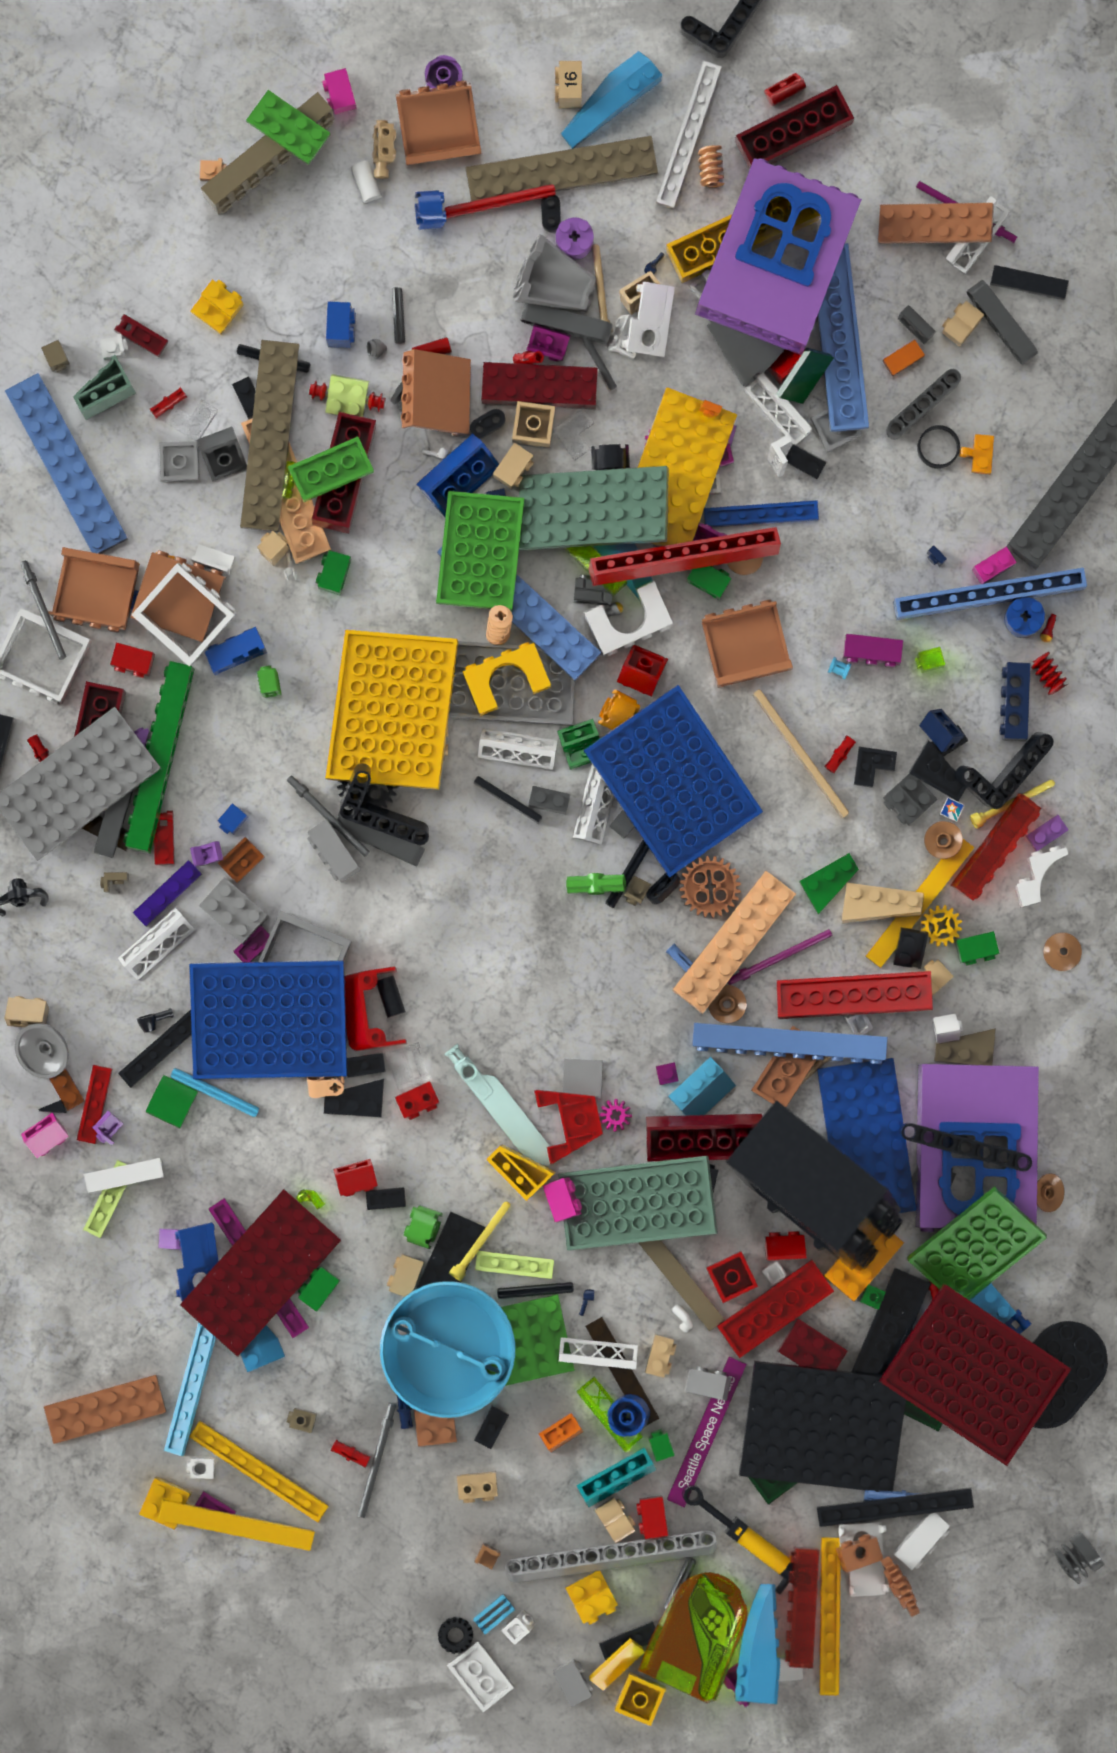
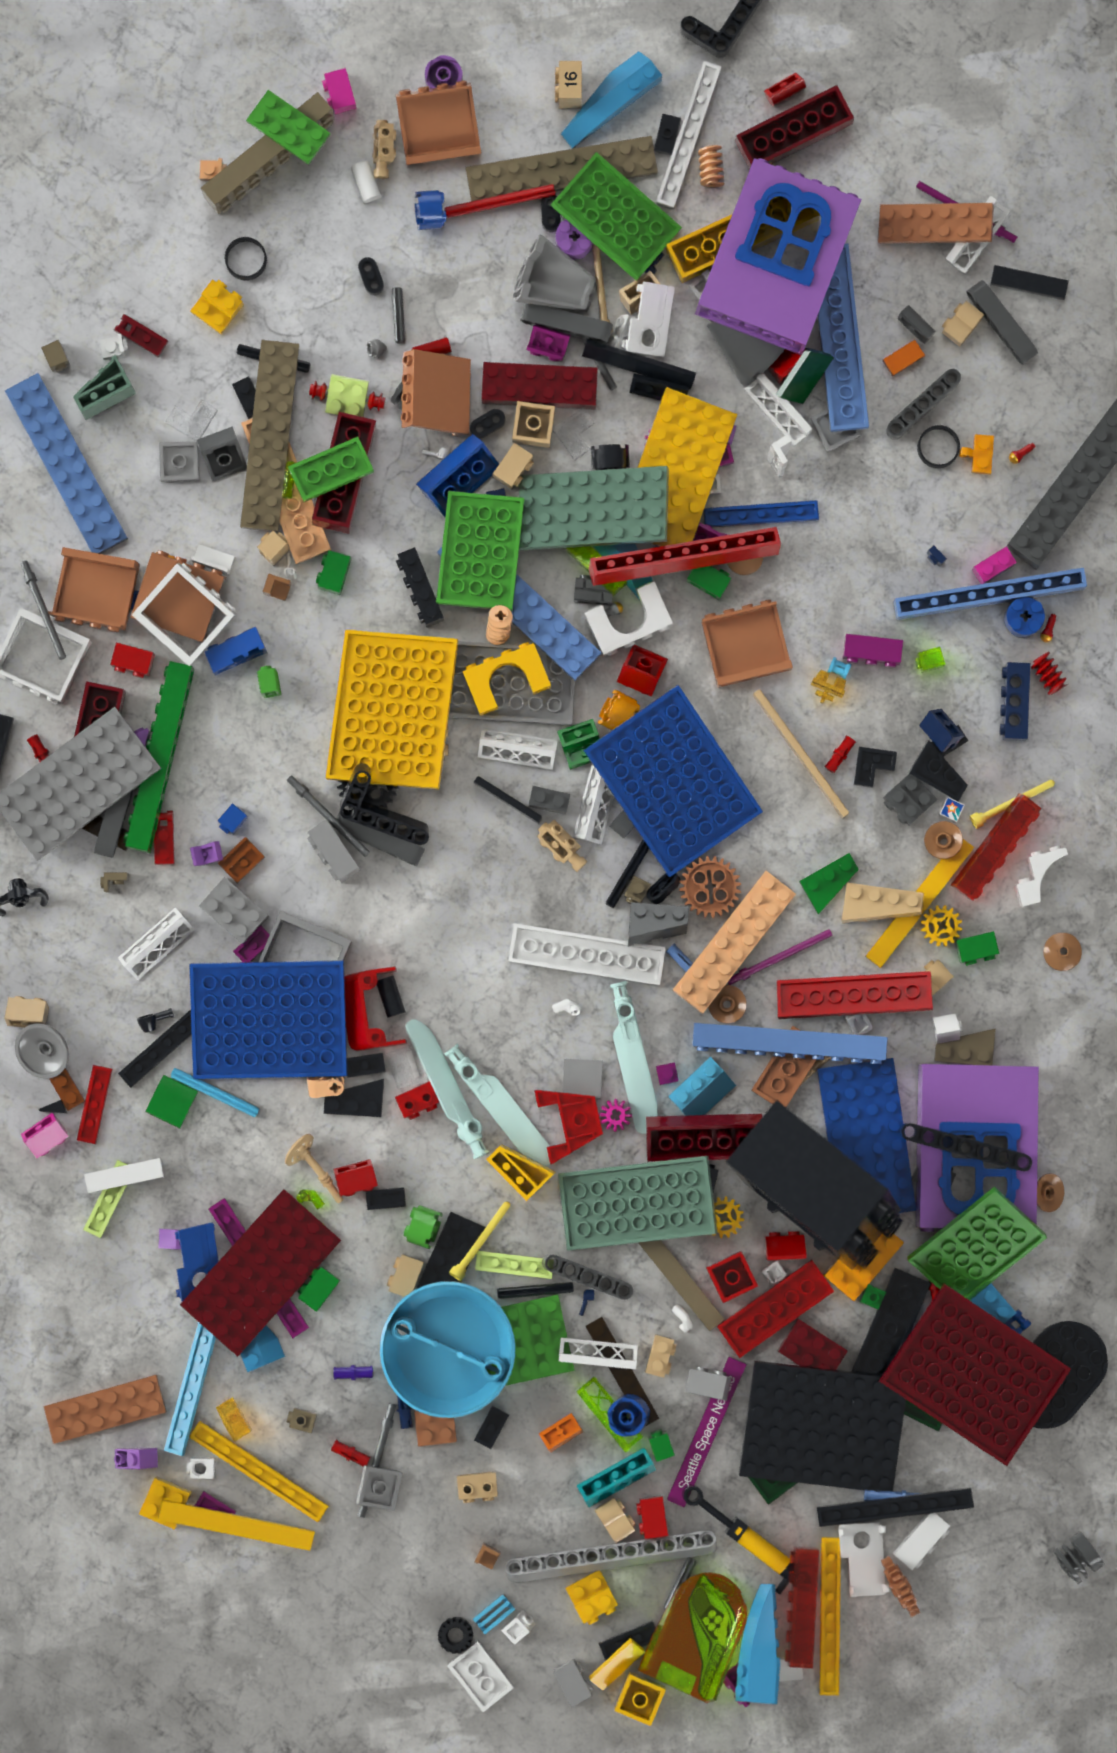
(107, 1127): medium lavender bracket -> none
(136, 1458): none -> medium lavender slope
(167, 893): dark purple plate -> none
(168, 403): red pin -> none
(233, 1419): none -> clear yellow slope
(245, 239): none -> black tyre
(277, 587): none -> medium nougat panel
(303, 1153): none -> tan dish
(339, 324): blue brick -> none
(353, 1372): none -> dark purple pin
(371, 276): none -> black plate
(379, 1487): none -> light grey plate
(420, 587): none -> black brick
(446, 1086): none -> light aqua piece
(528, 357): red pin -> none
(561, 844): none -> tan brick
(562, 1199): dark pink brick -> none
(567, 1005): none -> white arm
(586, 954): none -> white plate
(596, 884): bright green piece -> none
(597, 1277): none -> dark grey beam
(616, 216): none -> bright green plate
(633, 1061): none -> light aqua piece
(638, 363): none -> black tile
(653, 387): none -> black plate
(656, 922): none -> dark grey wedge
(667, 134): none -> black plate
(710, 409): orange plate -> none
(728, 1208): none -> yellow gear
(805, 461): black plate -> none
(836, 689): none -> clear yellow hips
(870, 1555): nougat brick -> none
(910, 948): black plate -> none
(1008, 773): black beam -> none
(1016, 456): none -> red piece
(1047, 833): medium lavender plate -> none

